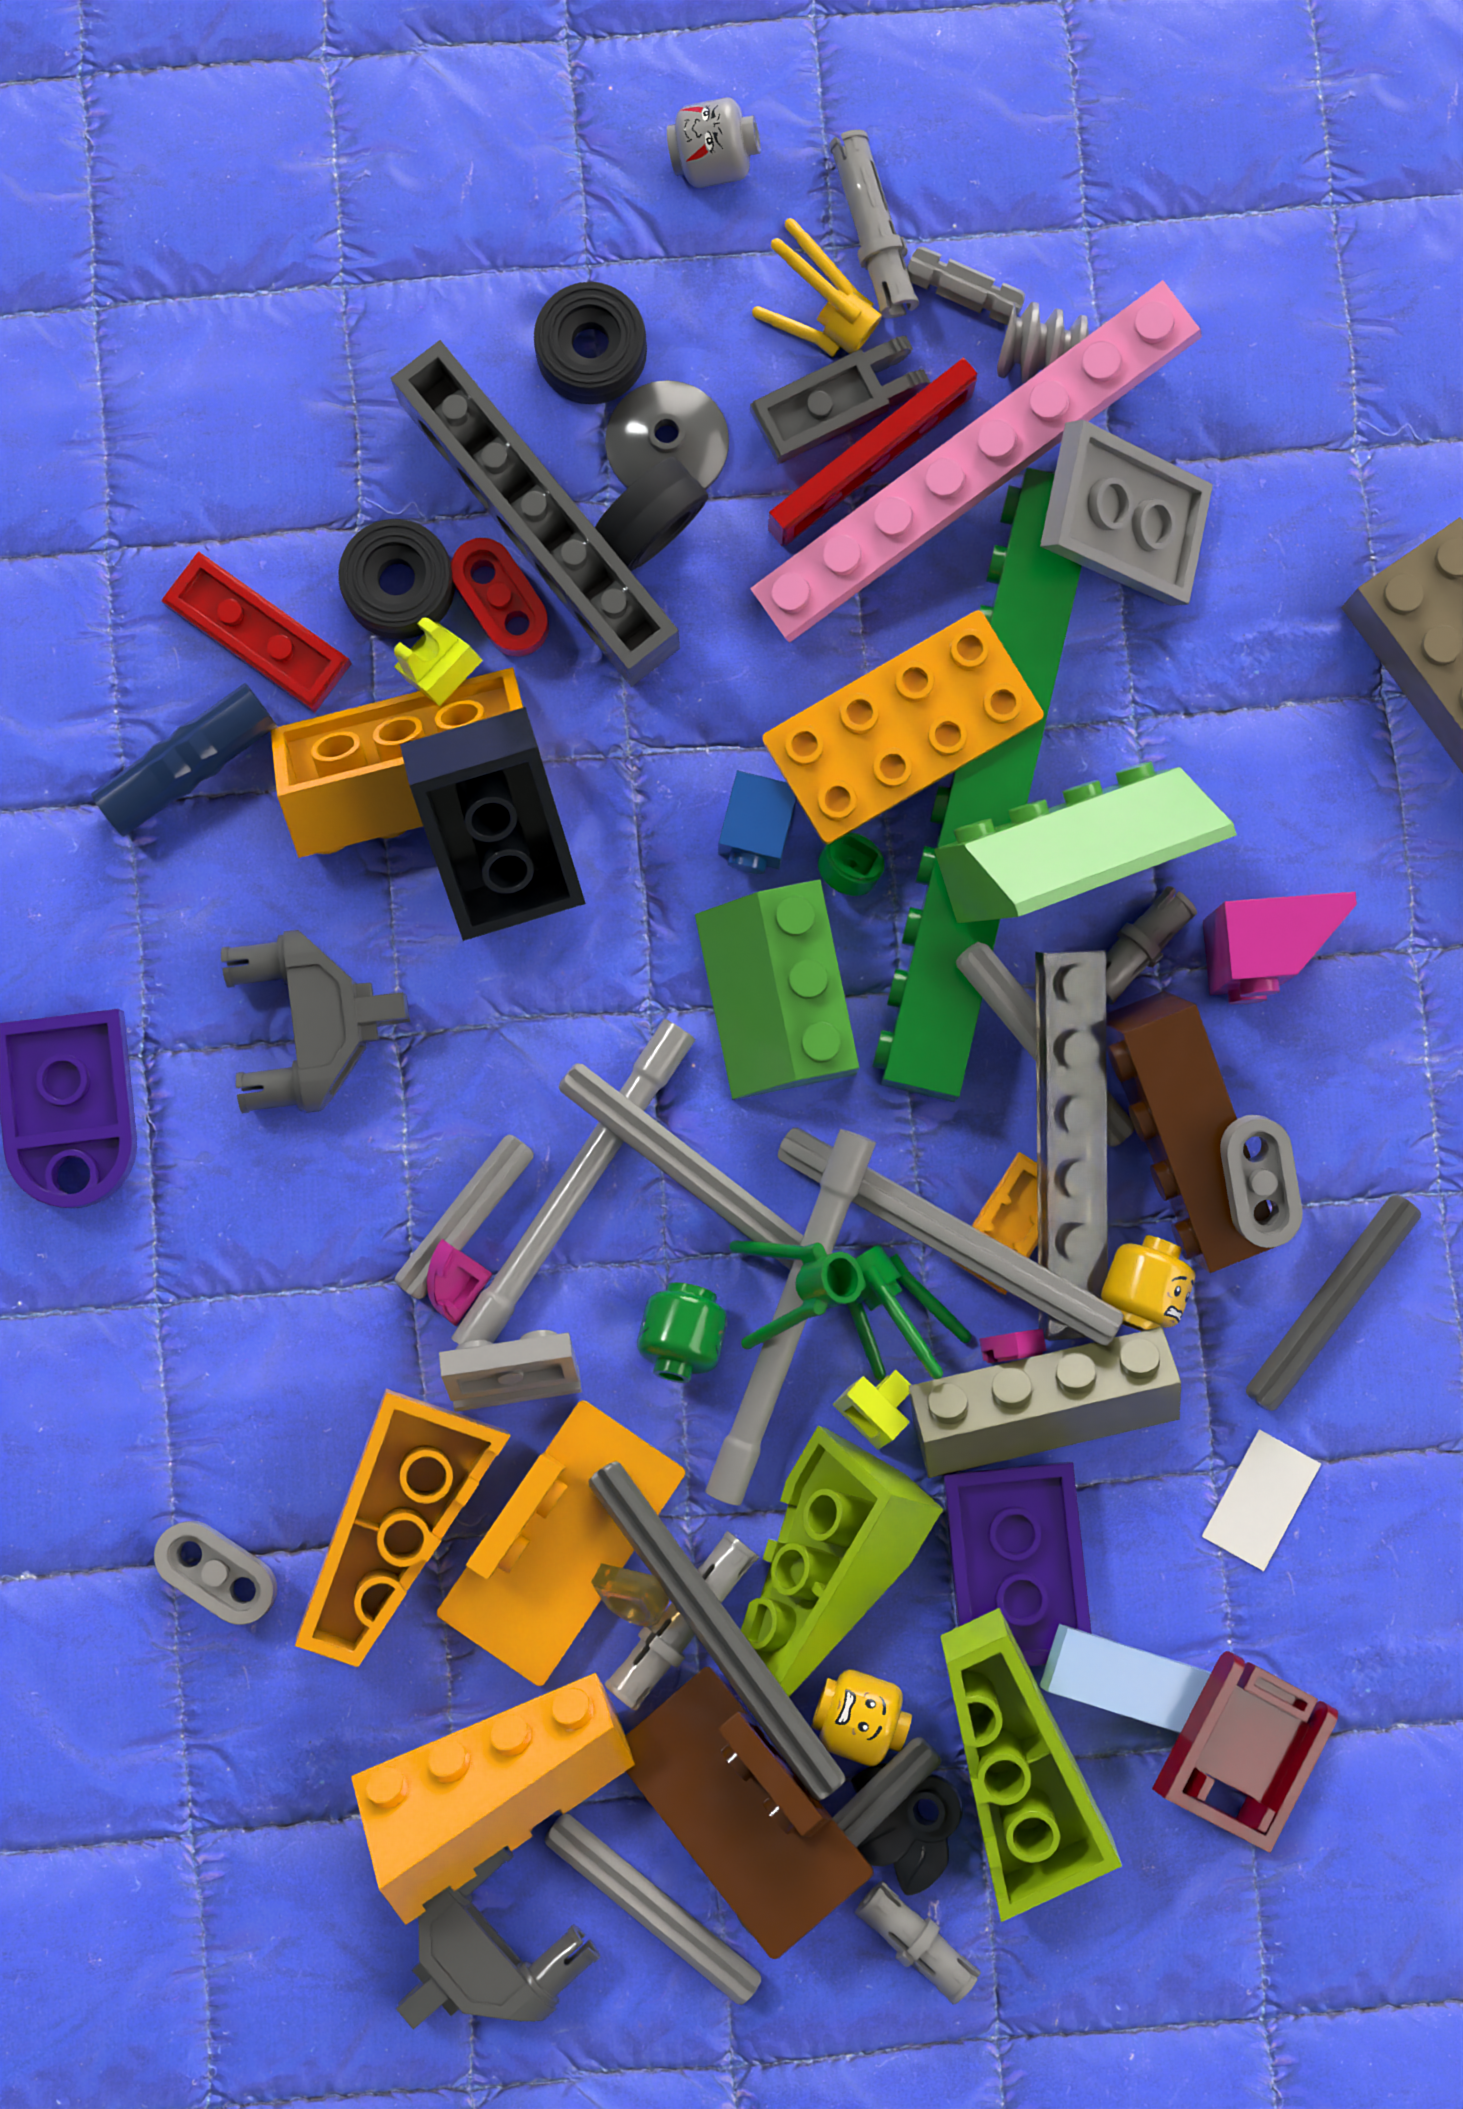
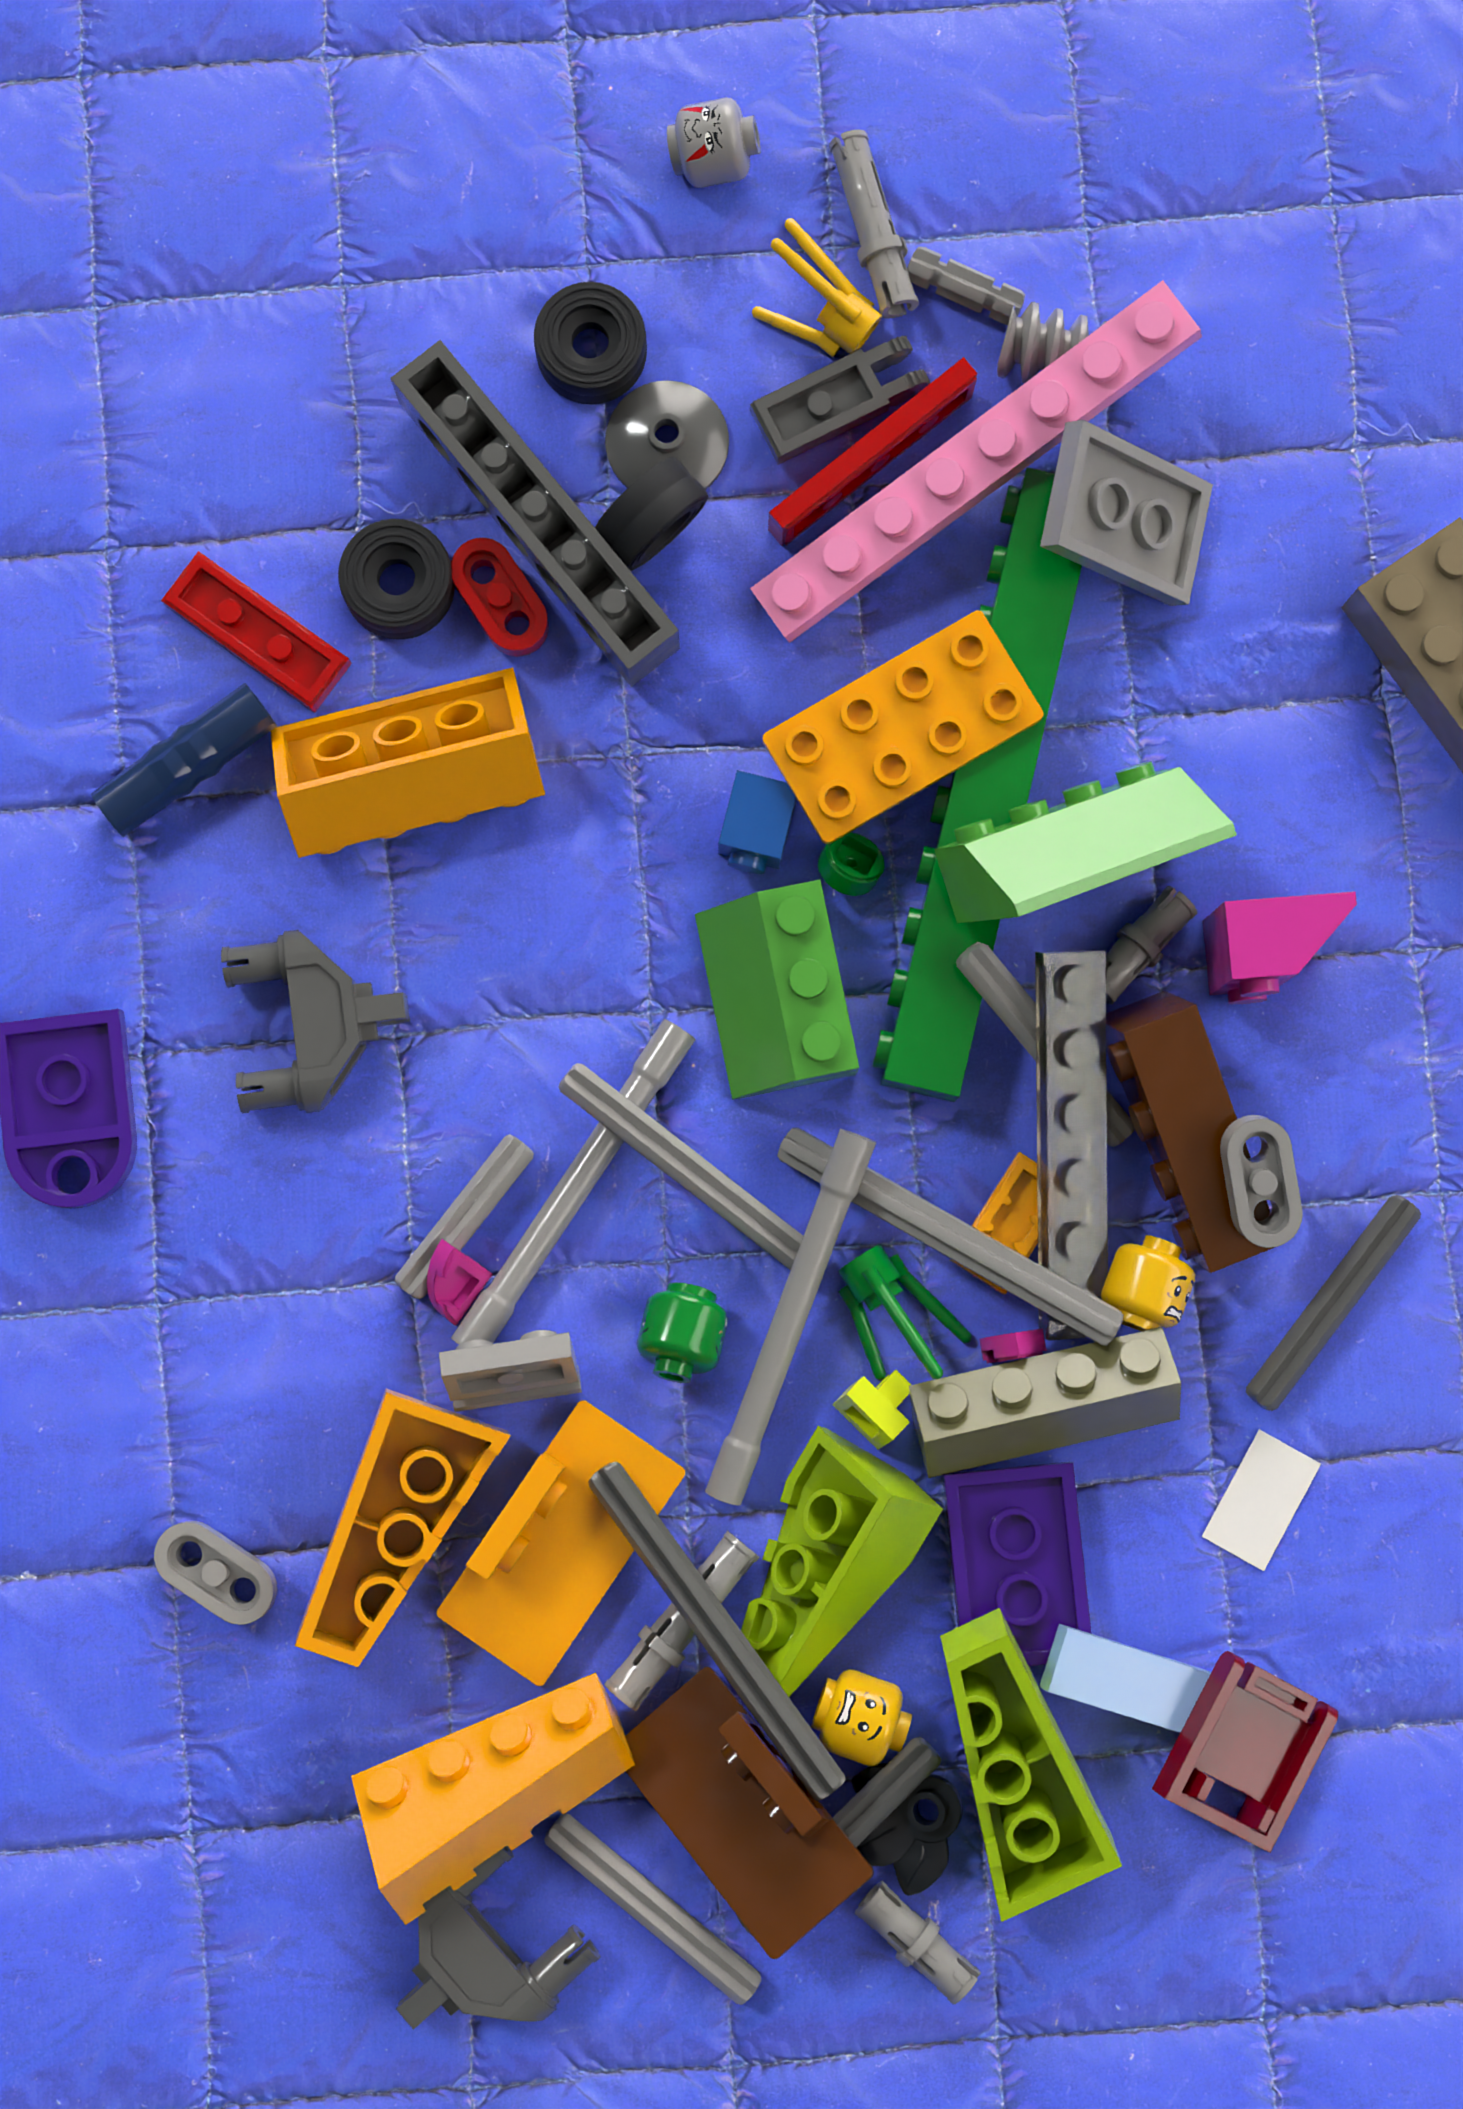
(436, 661): neon yellow tile -> none
(492, 823): black brick -> none
(631, 1594): clear yellow tile -> none
(820, 1284): green plant -> none

